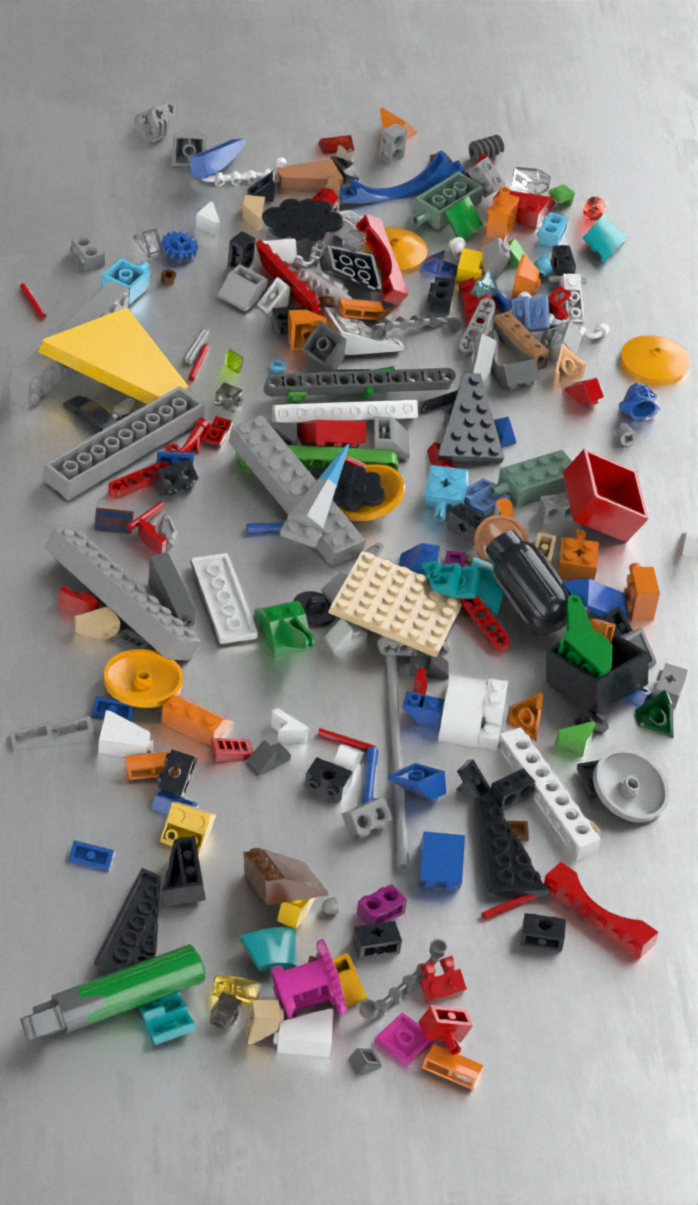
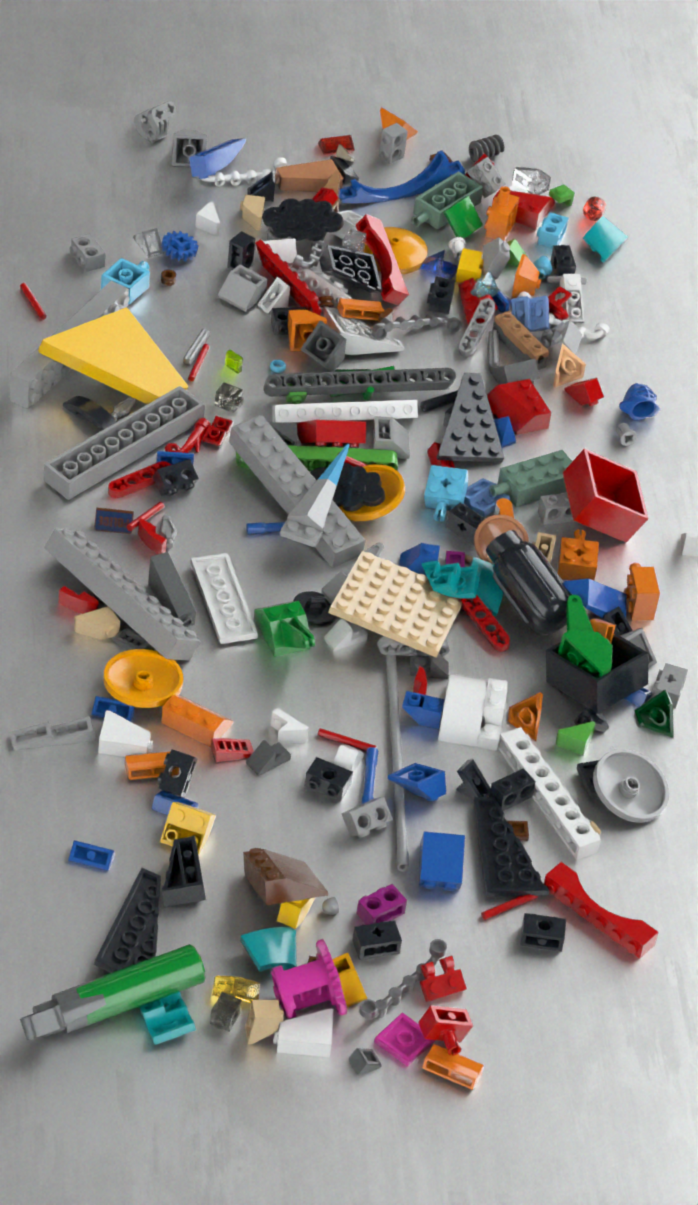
(483, 356): slope -> none
(522, 405): none -> red wedge
(654, 360): light orange dish -> none

